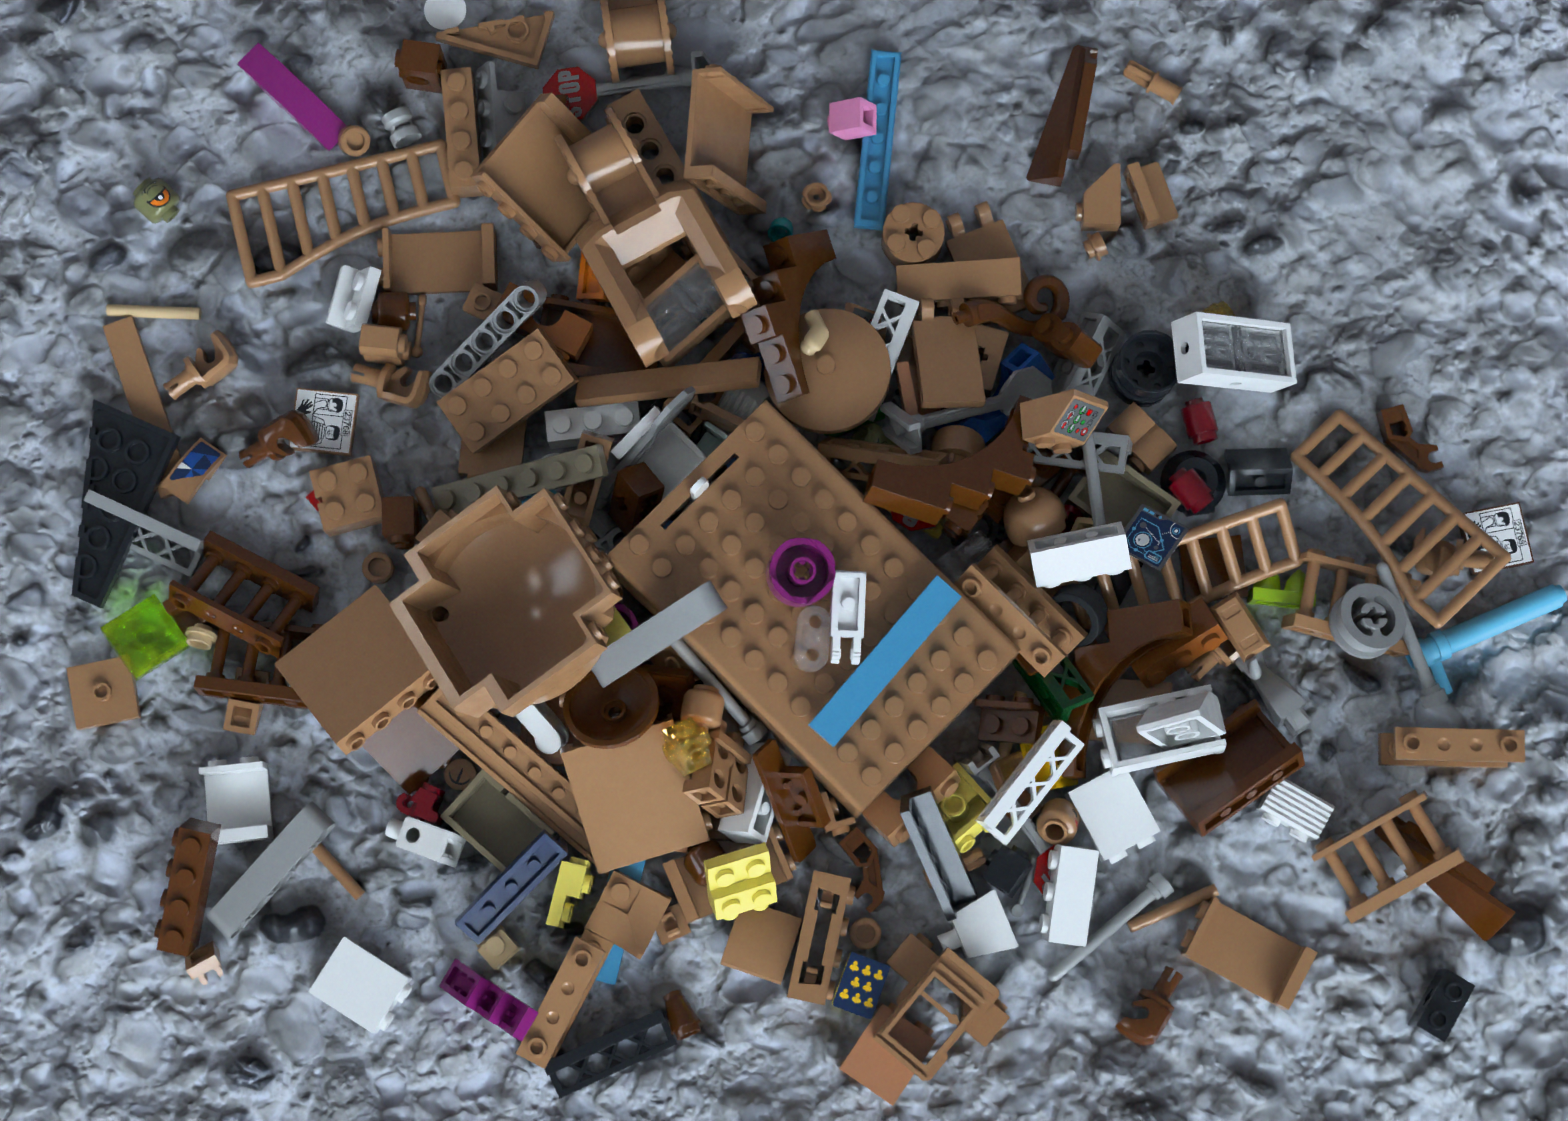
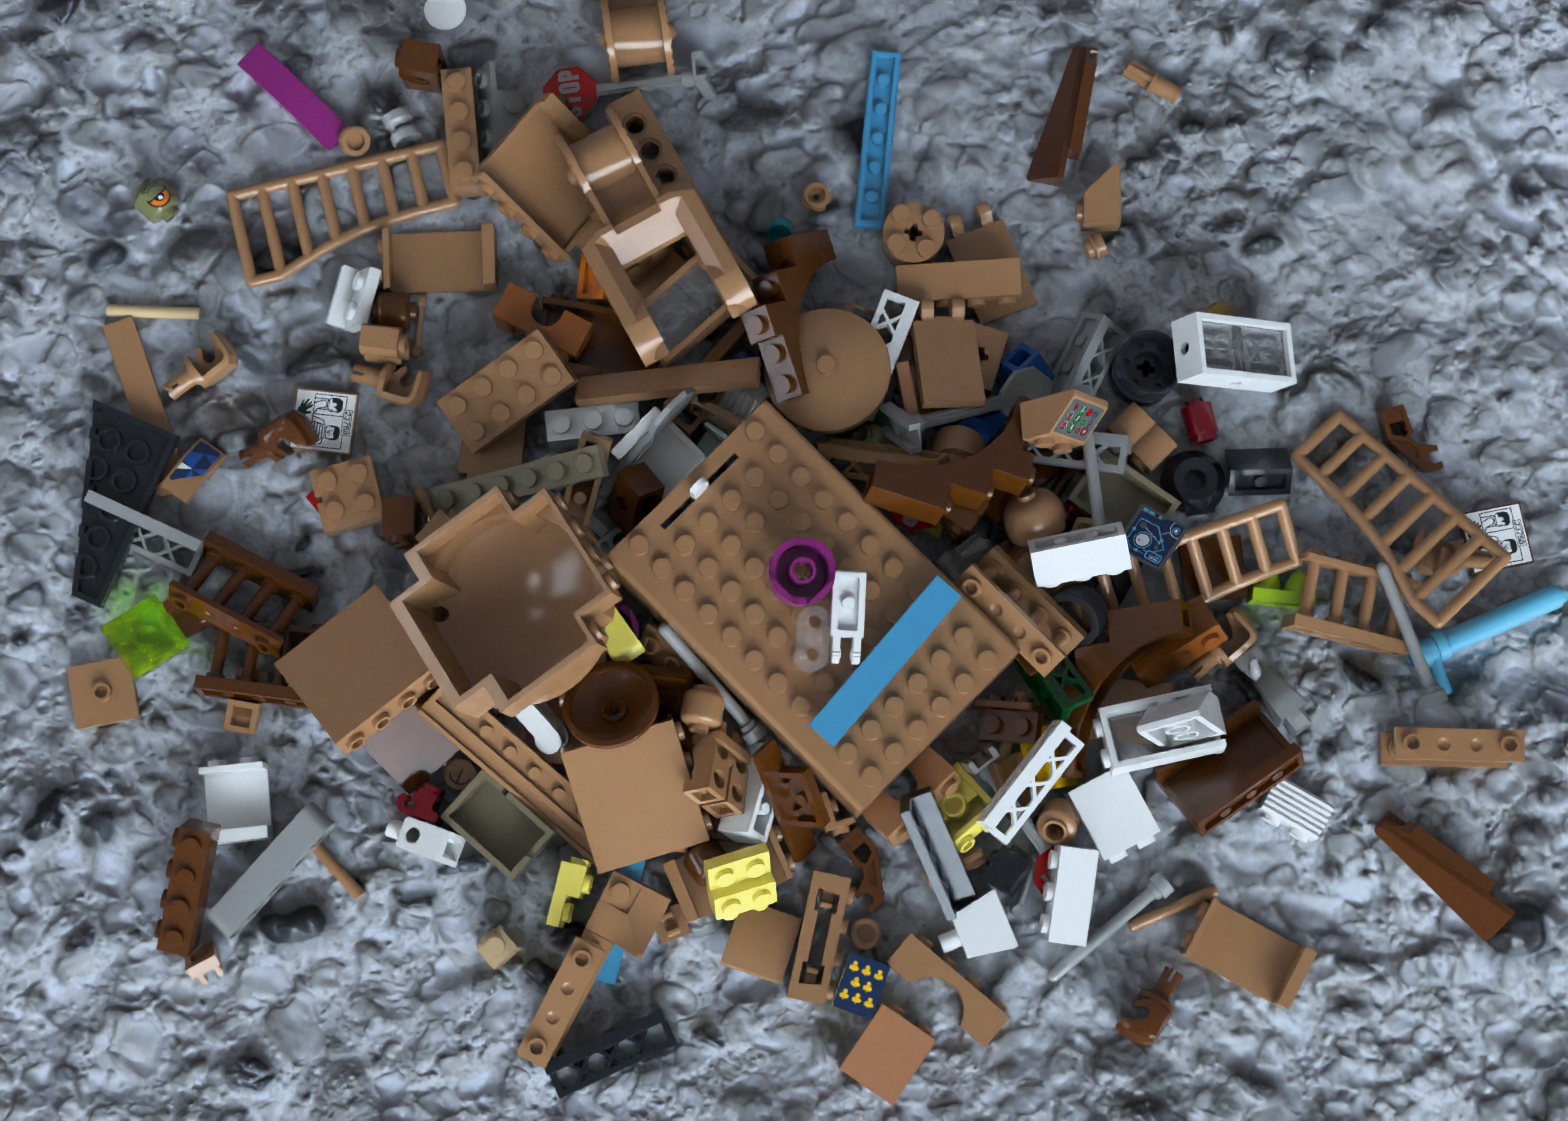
(200, 636): tan plate -> none
(361, 986): white panel -> none
(378, 568): medium nougat tile -> none
(481, 301): medium nougat bracket -> none
(488, 999): magenta slope -> none
(499, 331): light grey beam -> none
(511, 40): medium nougat wing -> none
(512, 886): dark blue fence -> none
(658, 633): light grey beam -> none
(681, 1016): reddish brown cone -> none
(682, 741): clear yellow brick -> none
(721, 138): medium nougat panel -> none
(817, 334): tan arm -> none
(852, 118): bright pink brick -> none
(962, 981): medium nougat piece -> none
(983, 310): reddish brown plant -> none
(1066, 340): reddish brown brick -> none
(1150, 194): medium nougat panel -> none
(1190, 490): dark red brick -> none
(1240, 626): medium nougat tile -> none
(1364, 637): light grey wheel -> none
(1387, 887): medium nougat fence -> none
(1441, 1005): black brick -> none

